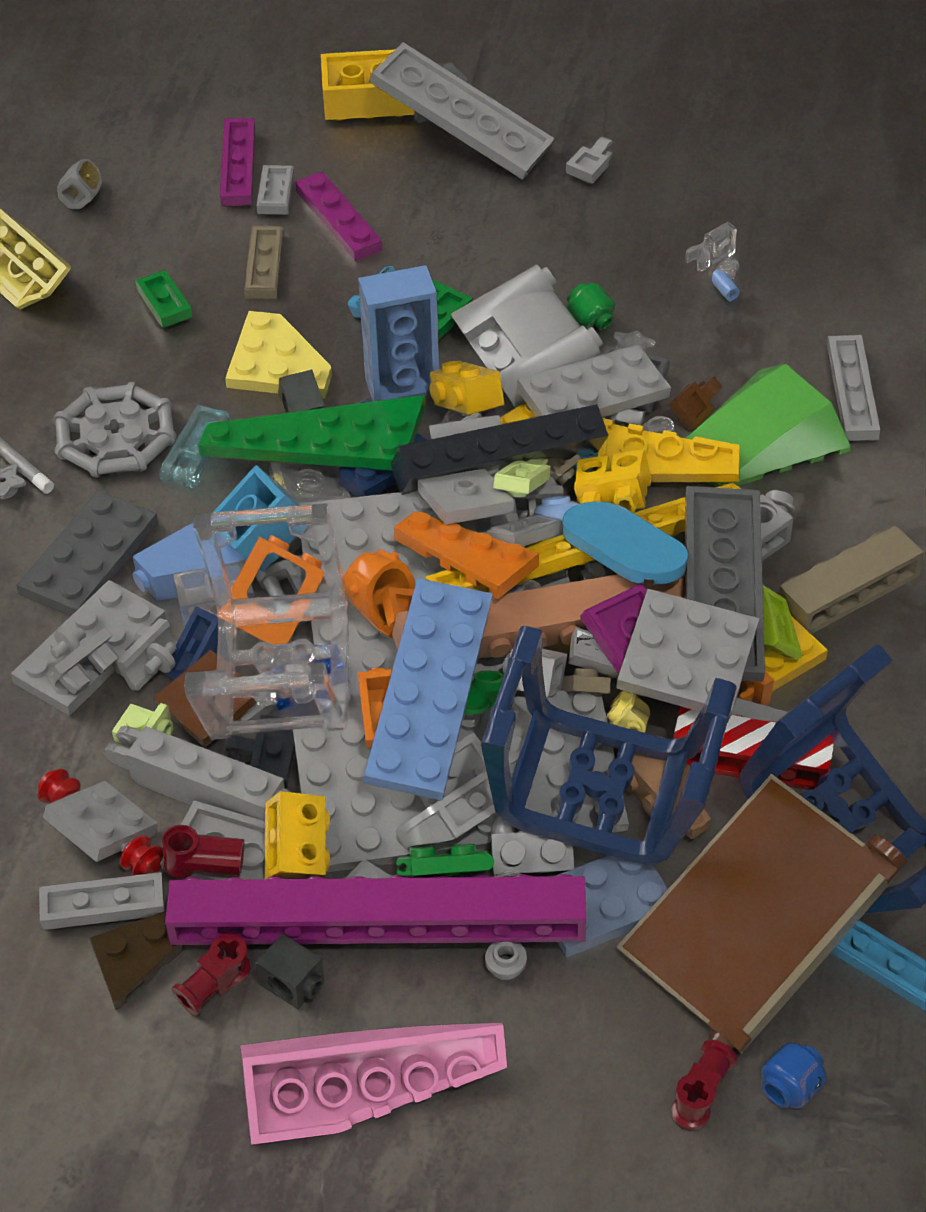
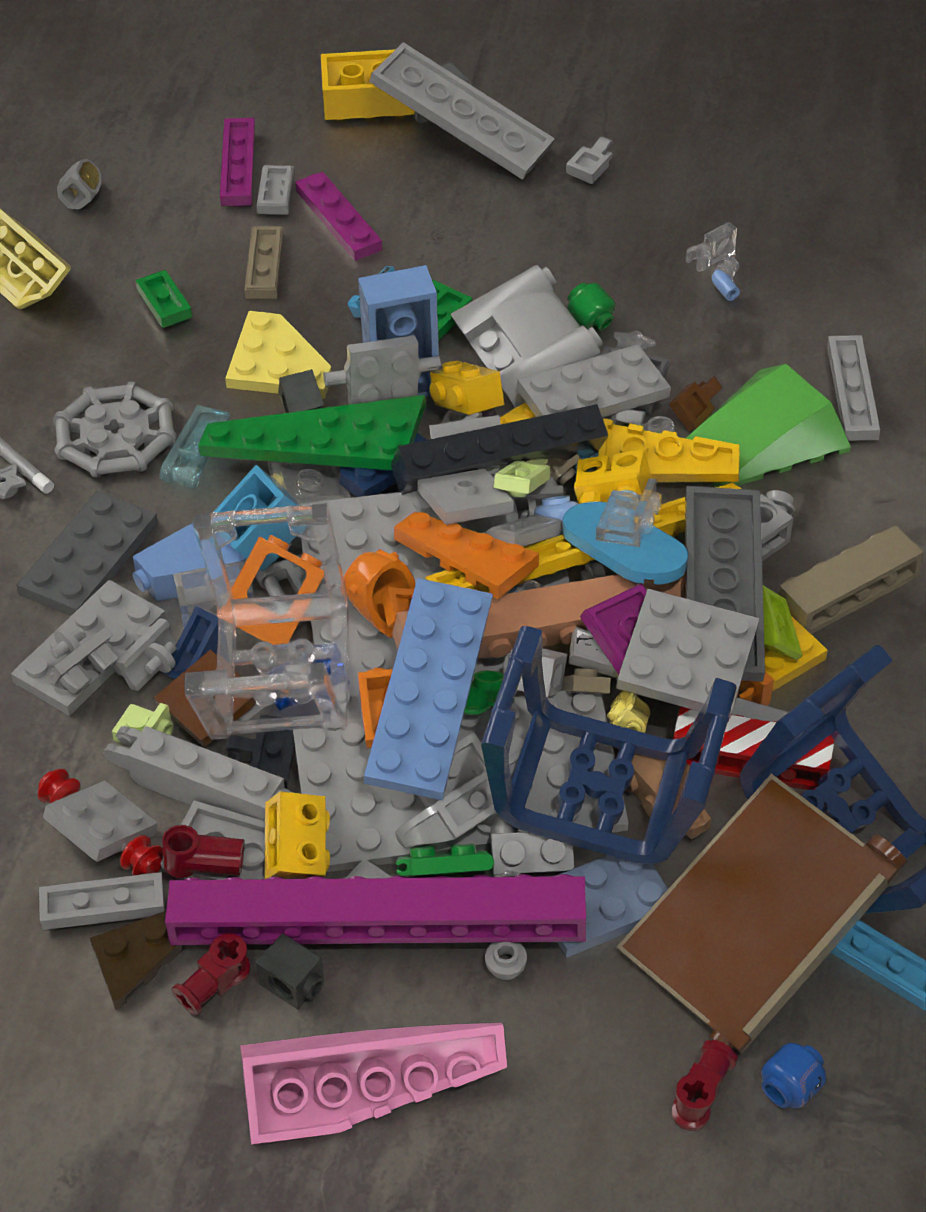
(382, 370): none -> light grey plate
(629, 516): none -> clear bracket

